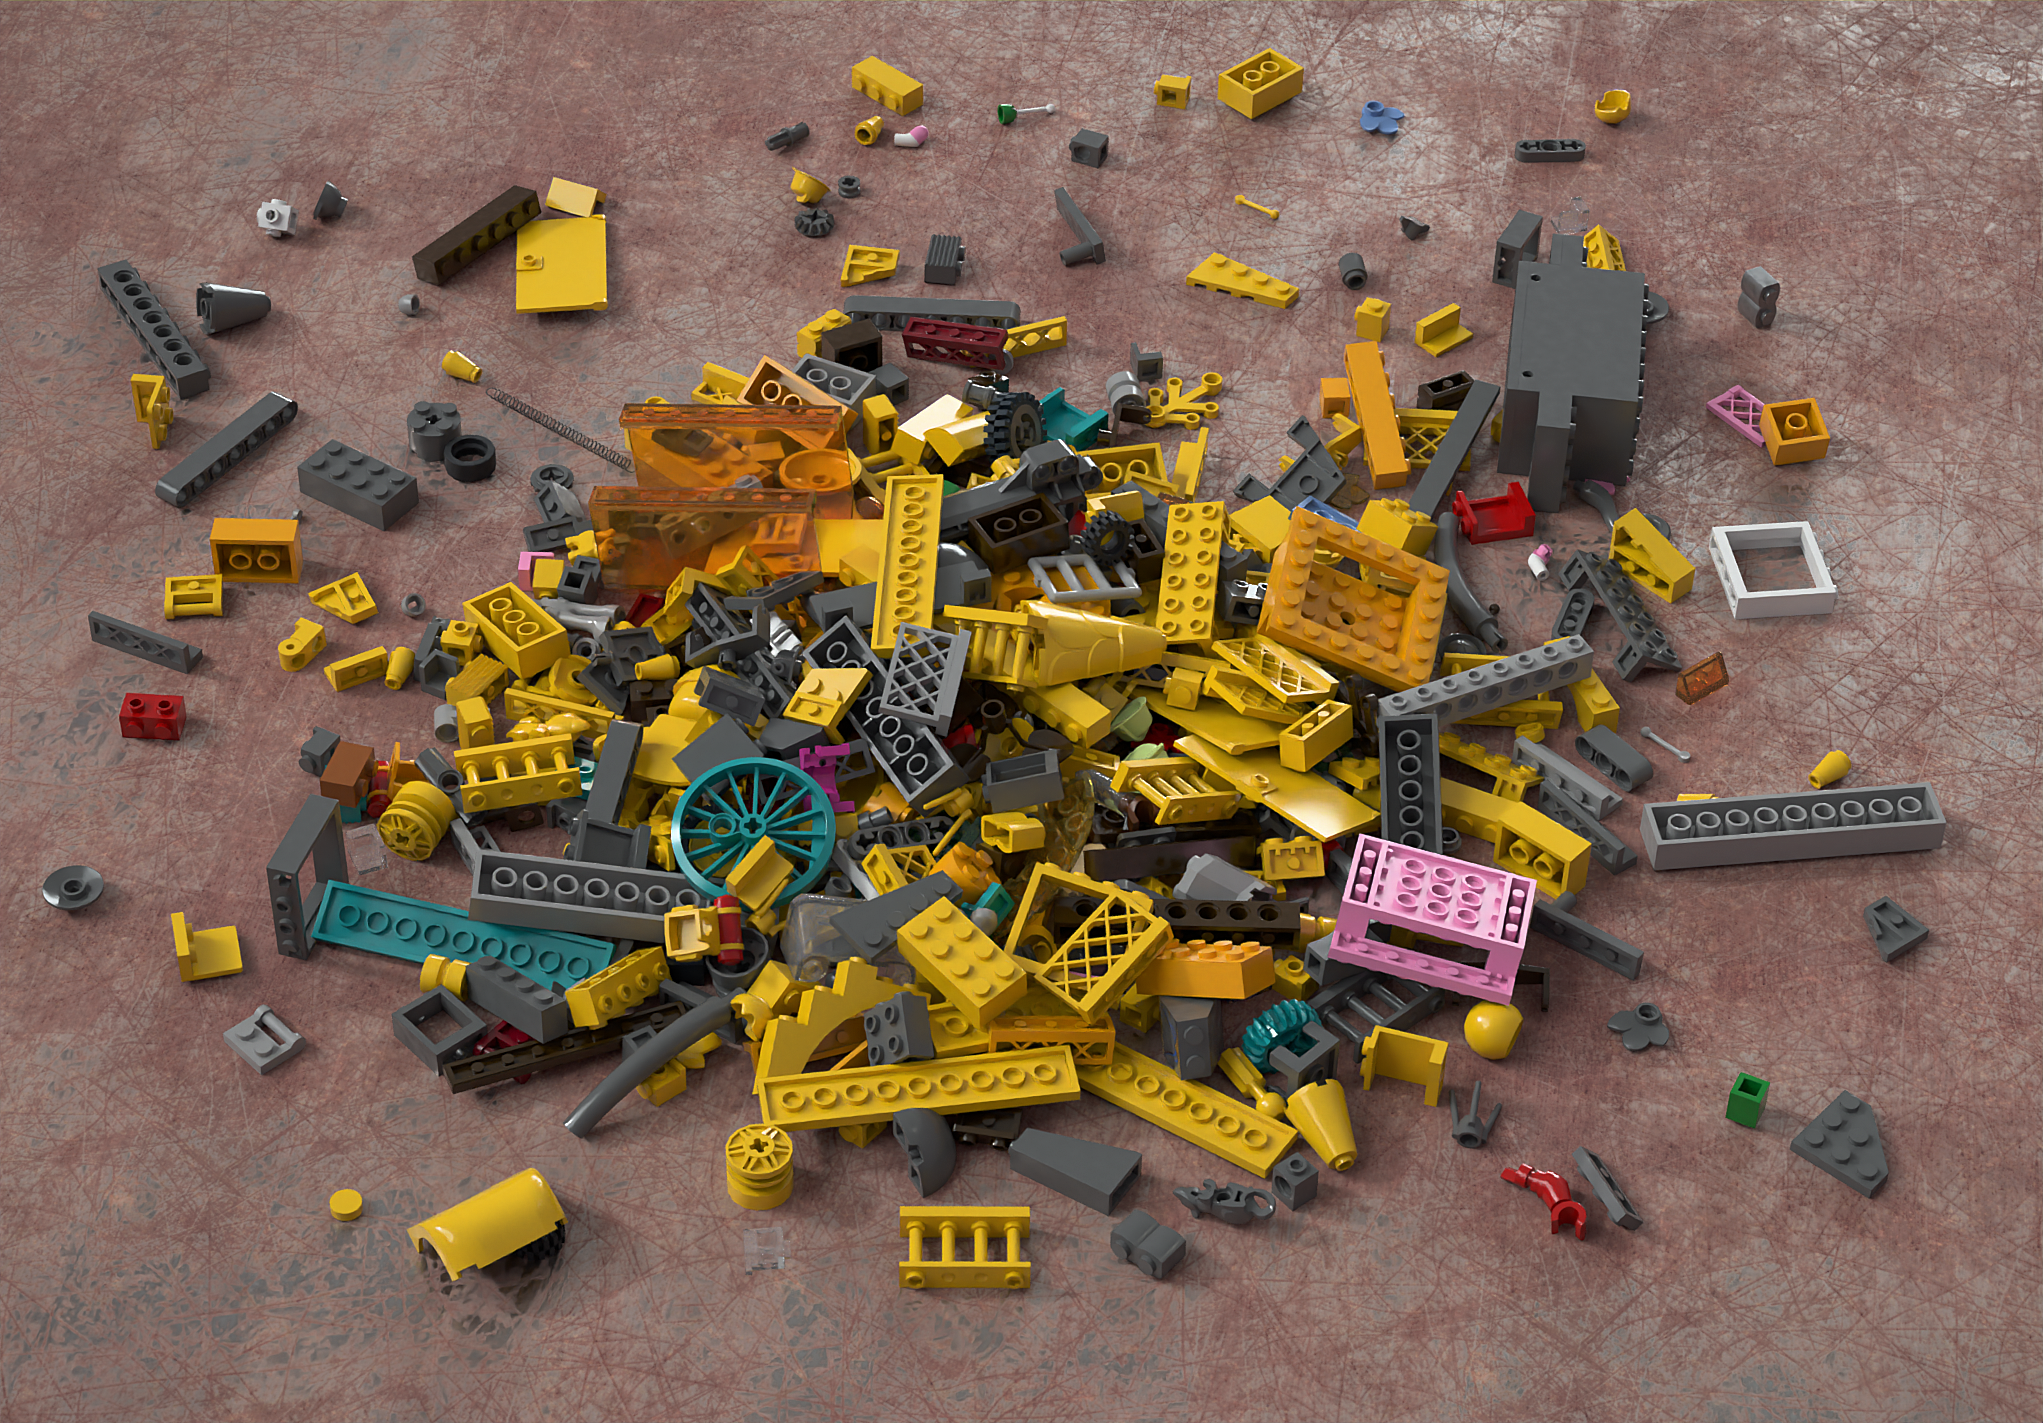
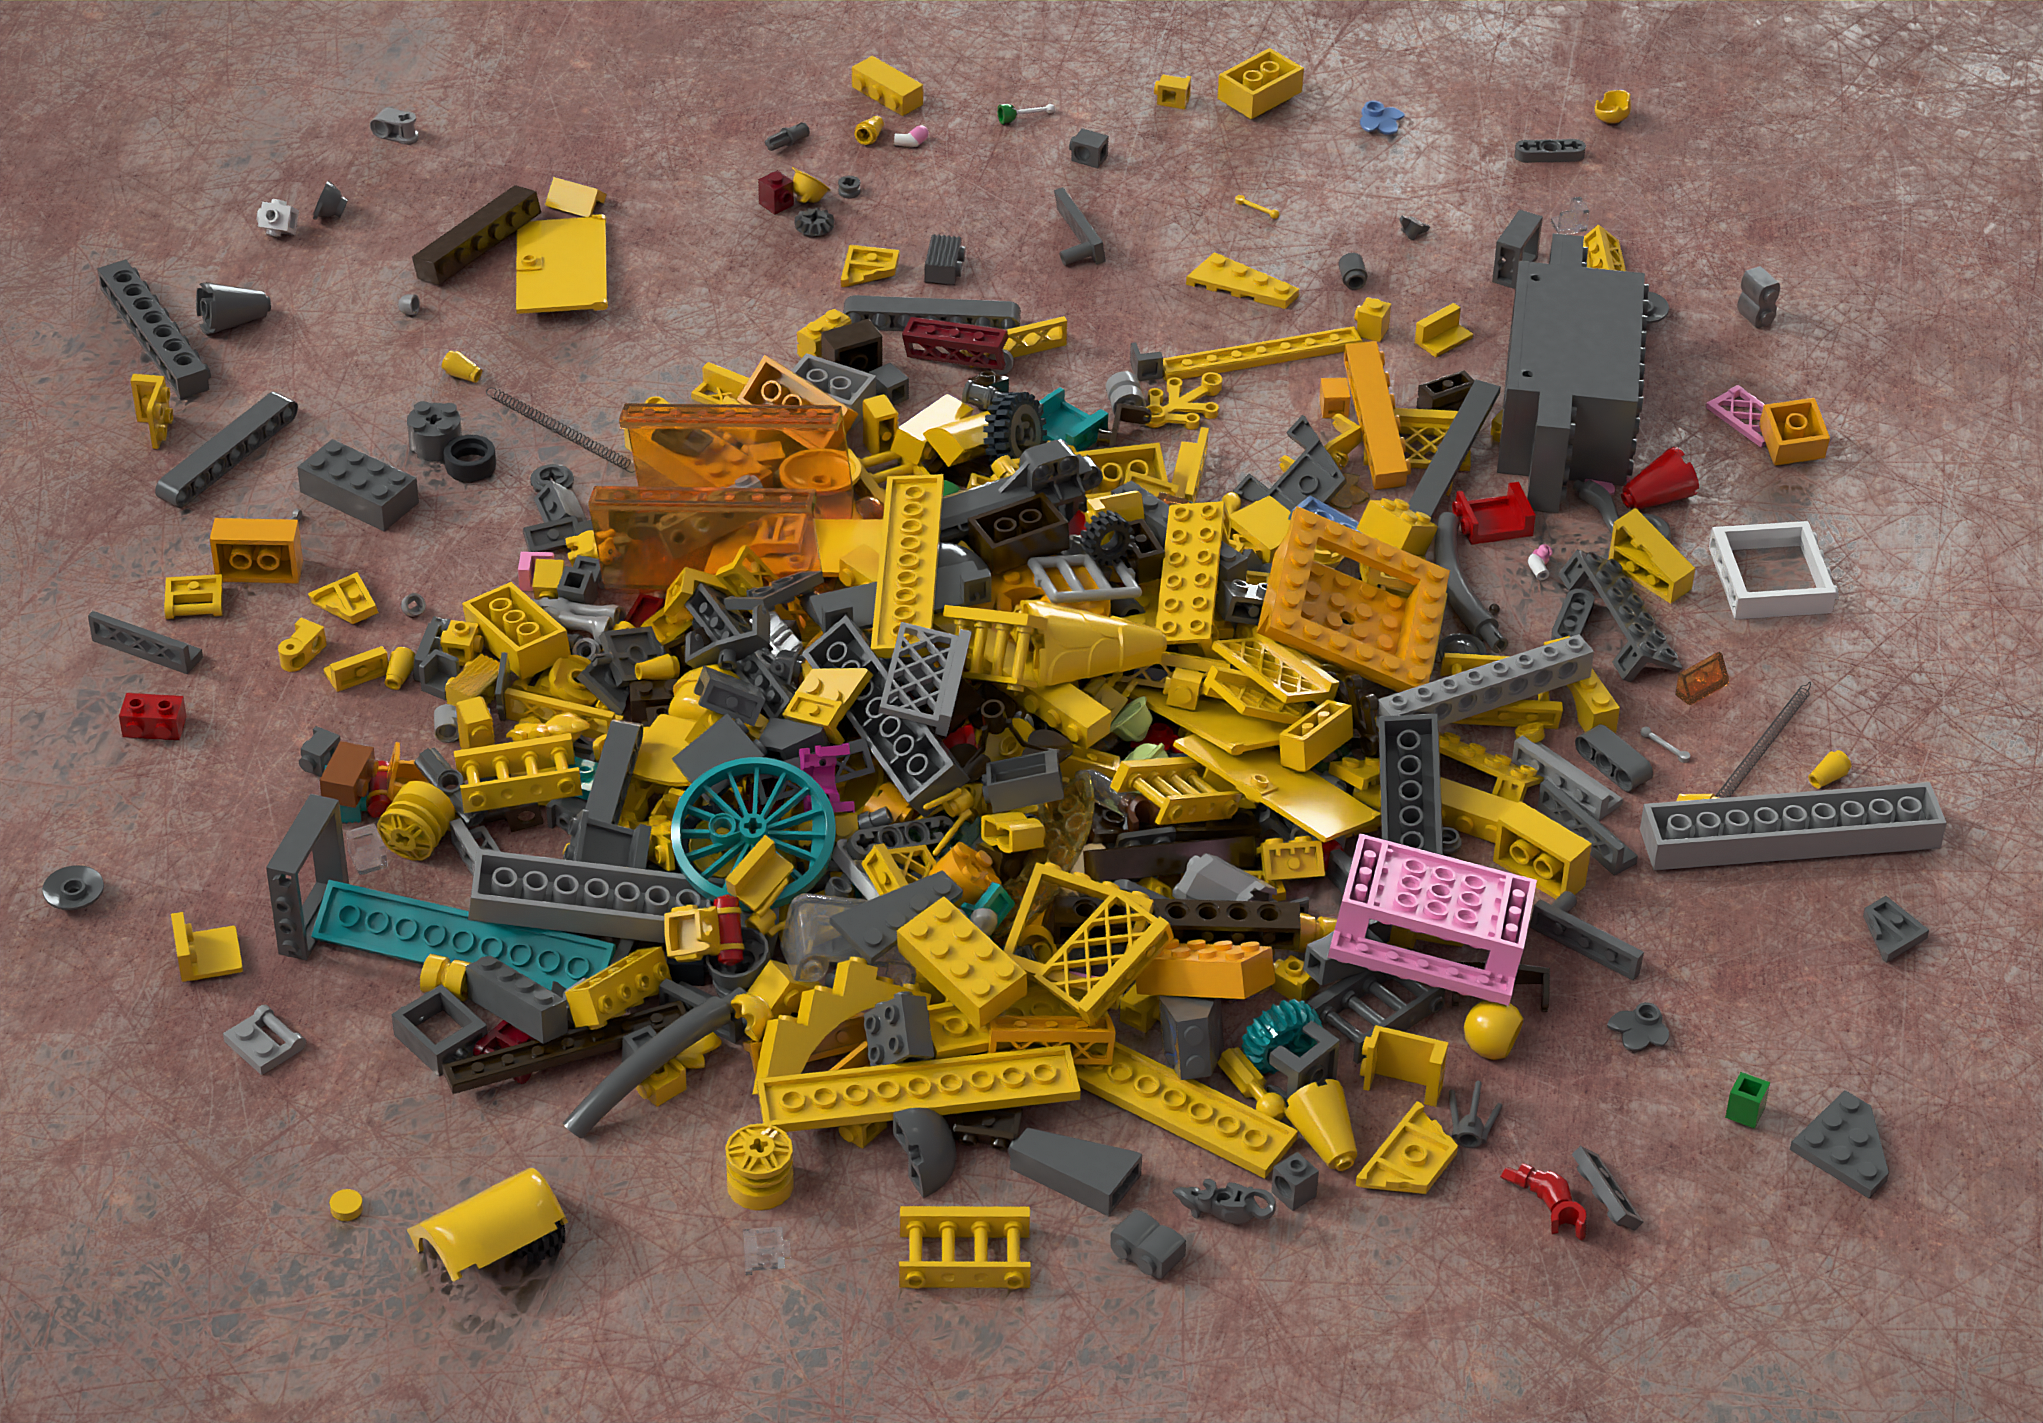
(394, 124): none -> light grey piece
(503, 682): none -> dark grey piece
(776, 192): none -> dark red brick
(1232, 502): none -> yellow piece
(1260, 353): none -> yellow tile
(1410, 1156): none -> yellow wing
(1661, 482): none -> red cone
(1759, 741): none -> dark grey piece

